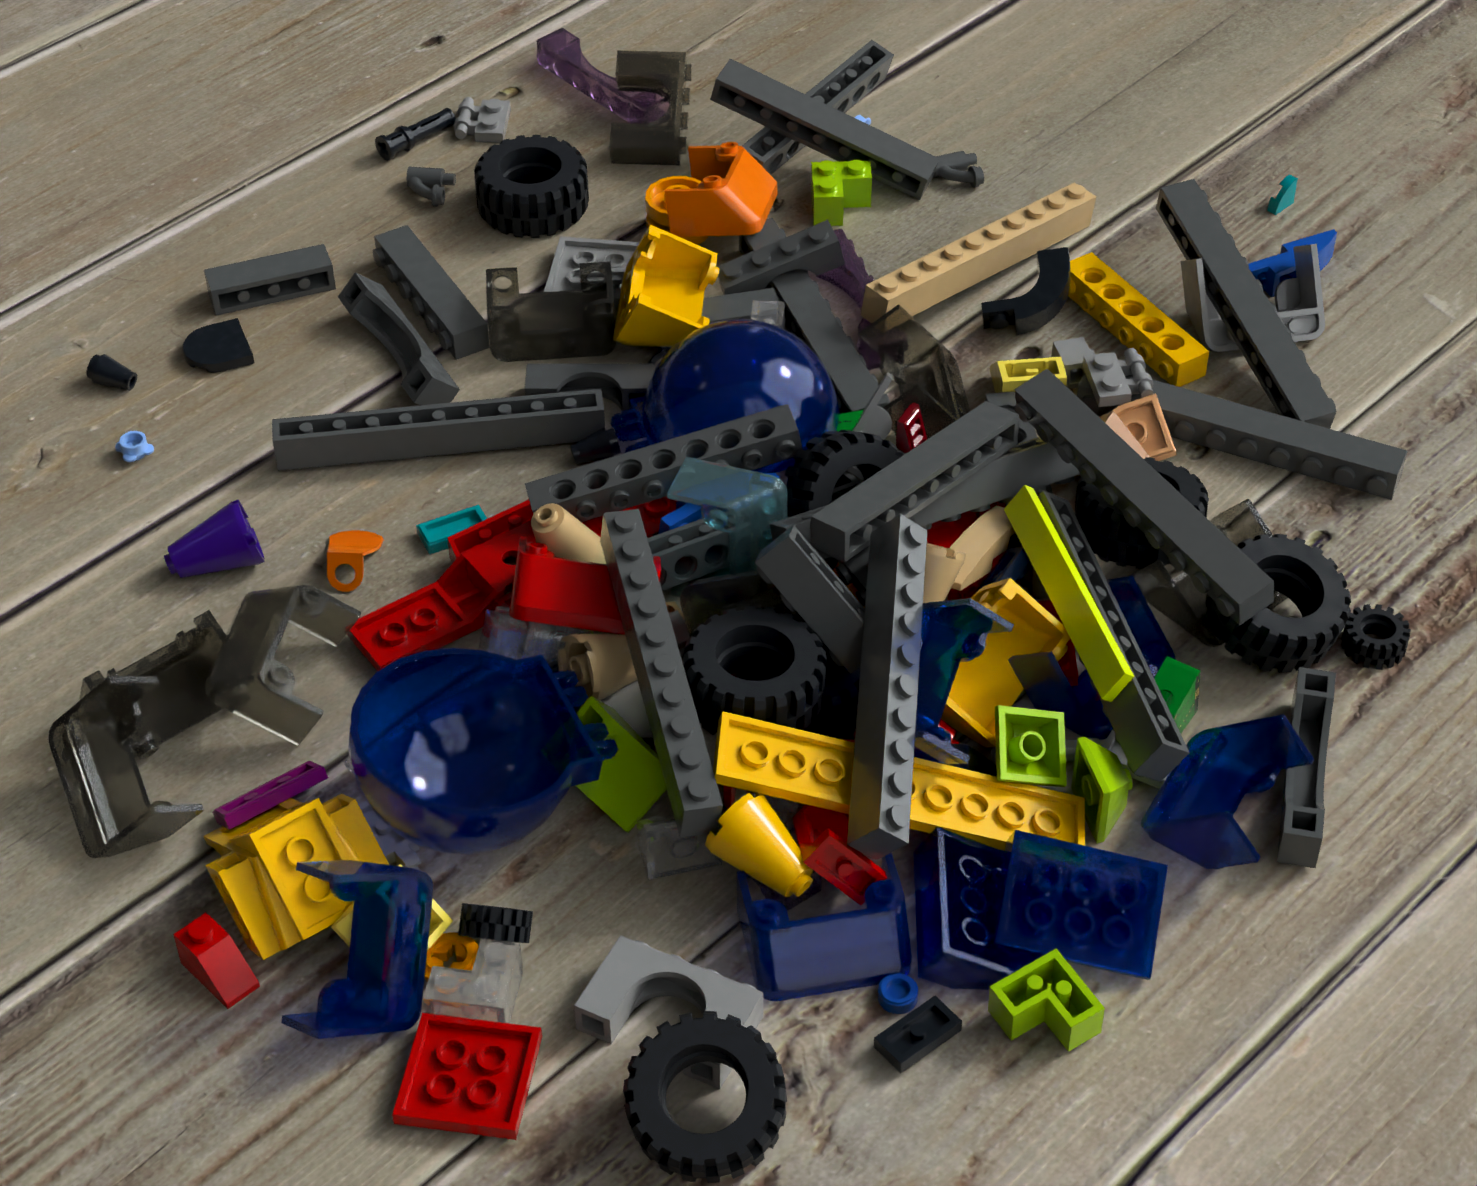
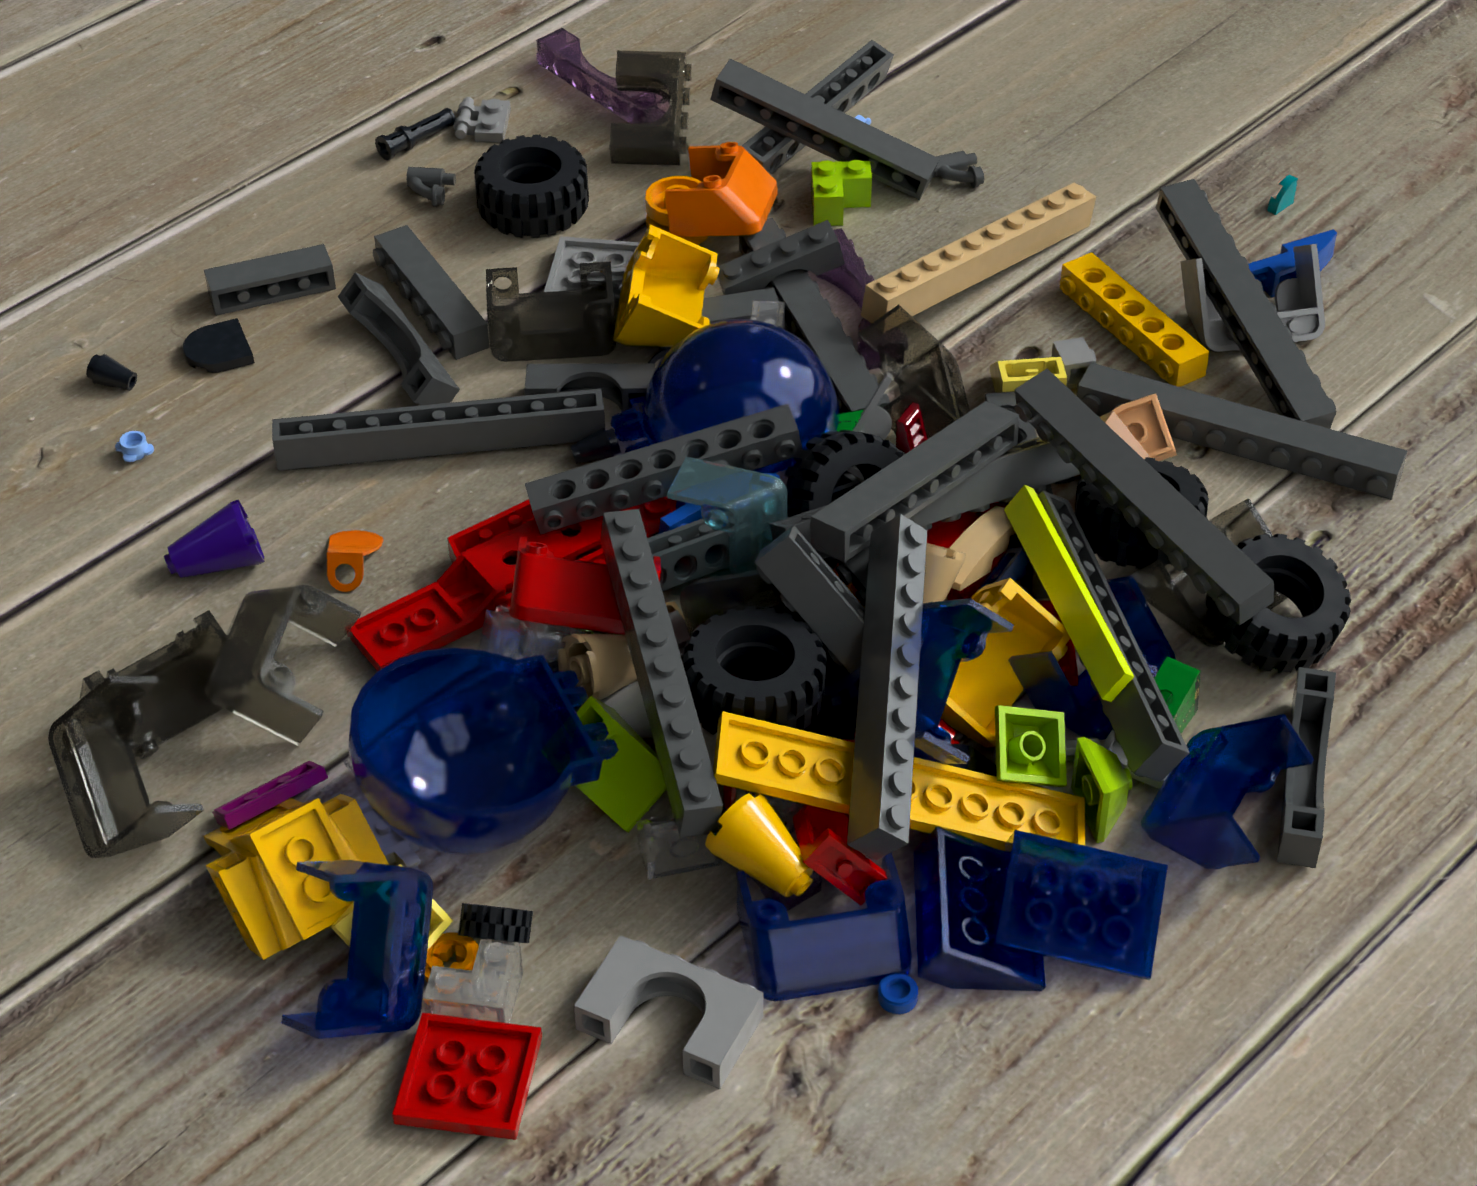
(215, 960): red slope -> none
(436, 531): teal tile -> none
(566, 535): tan cone -> none
(695, 1042): black tyre -> none
(917, 1034): black plate -> none
(1040, 303): black arch -> none
(1047, 993): lime brick -> none
(1108, 379): light grey plate -> none
(1373, 650): black tyre -> none

